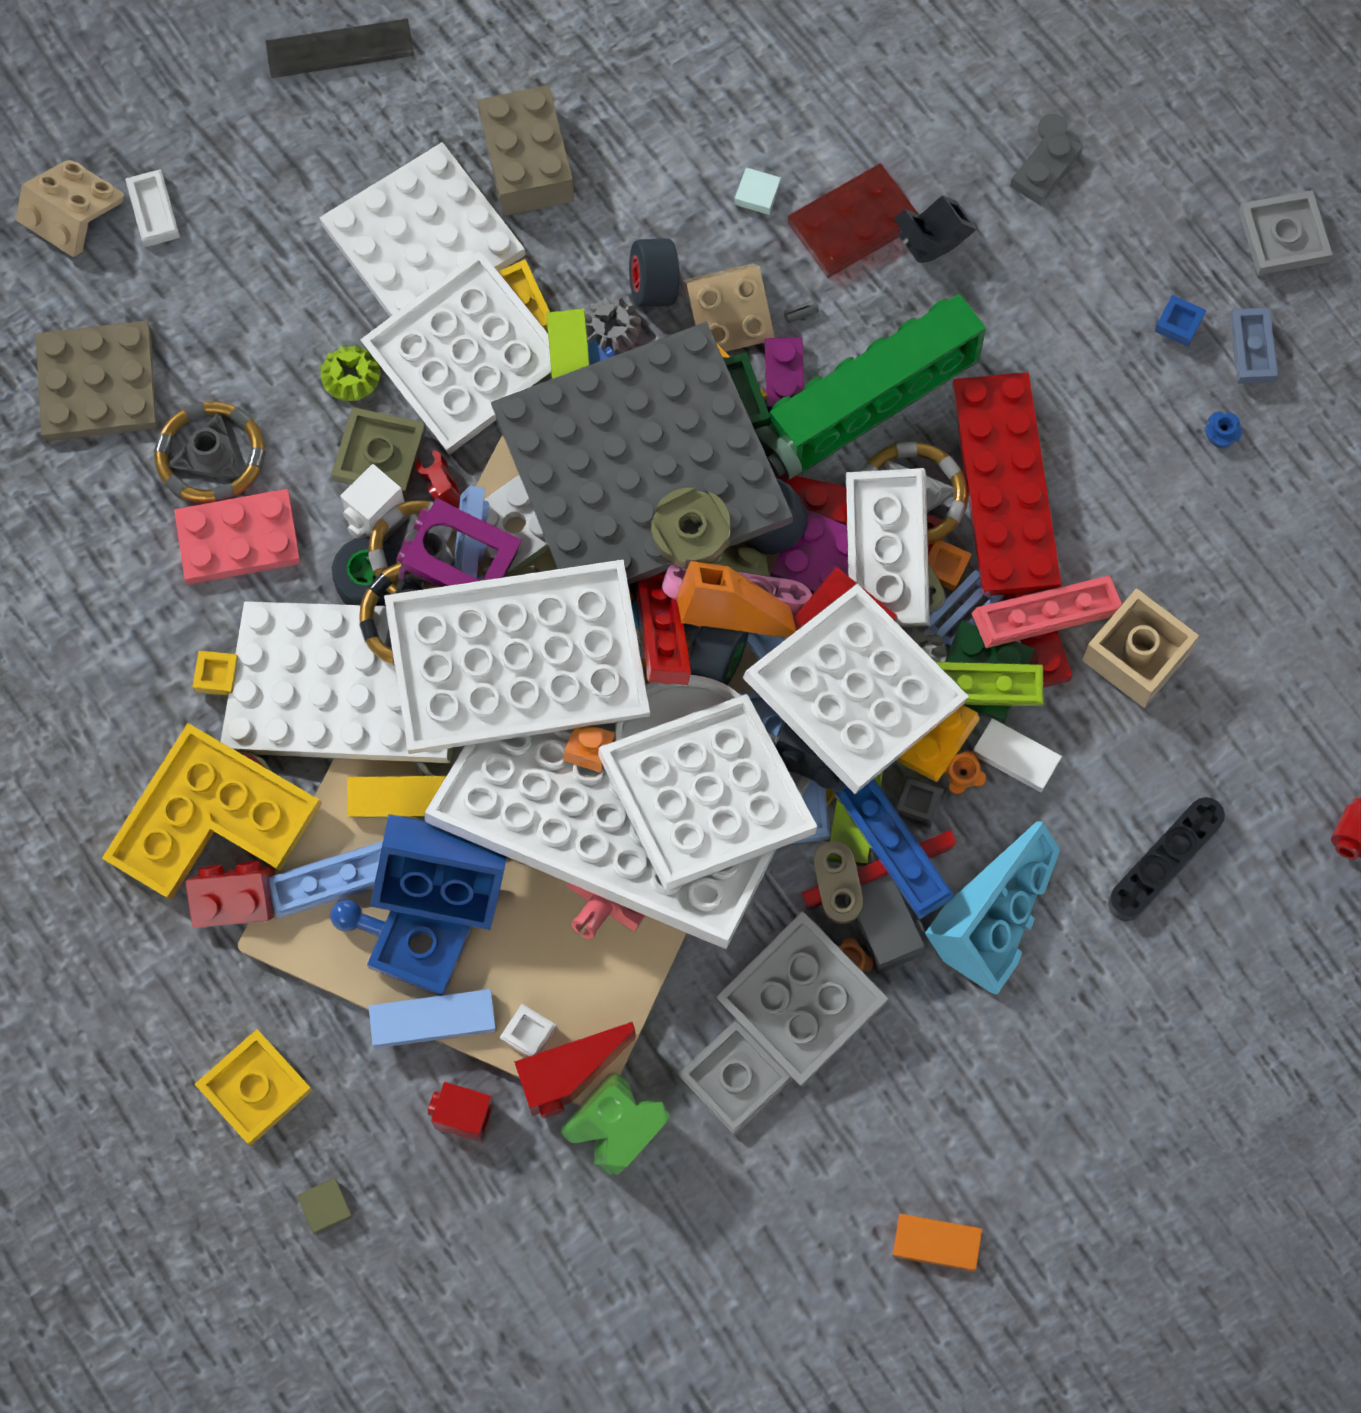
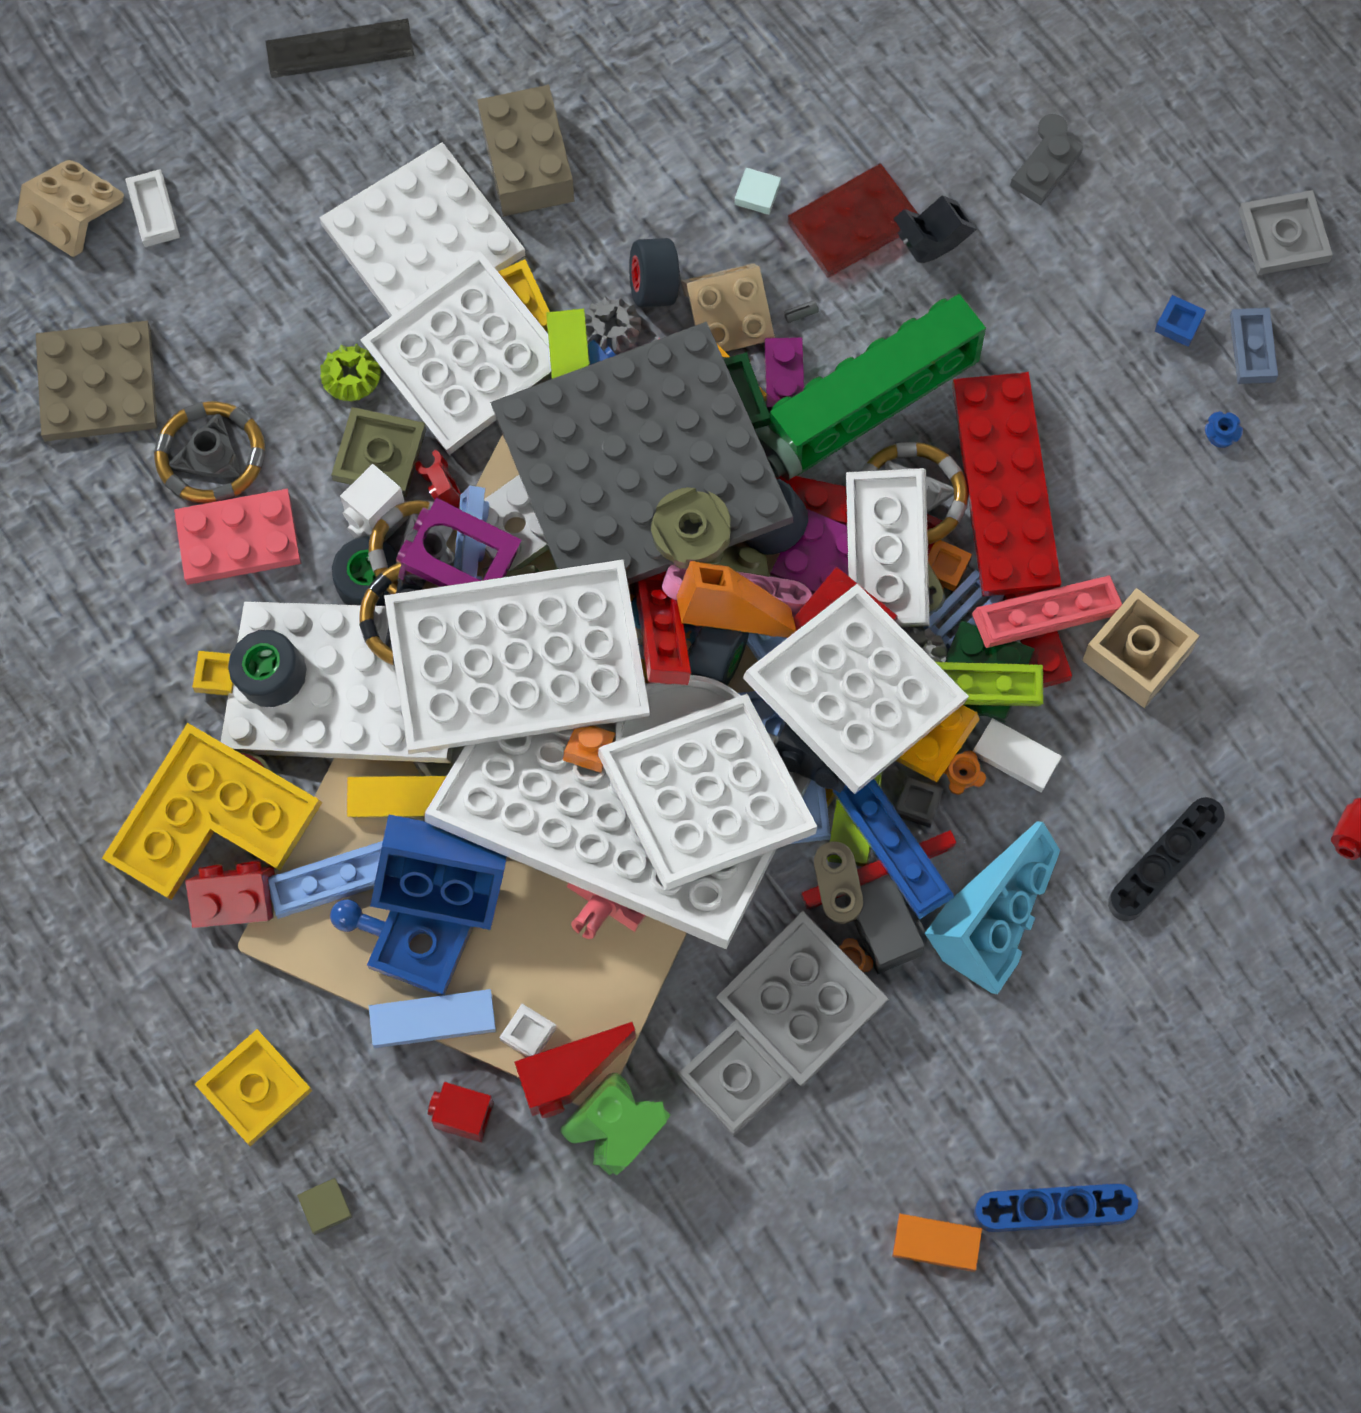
(256, 657): none -> black wheel
(1055, 1203): none -> blue beam

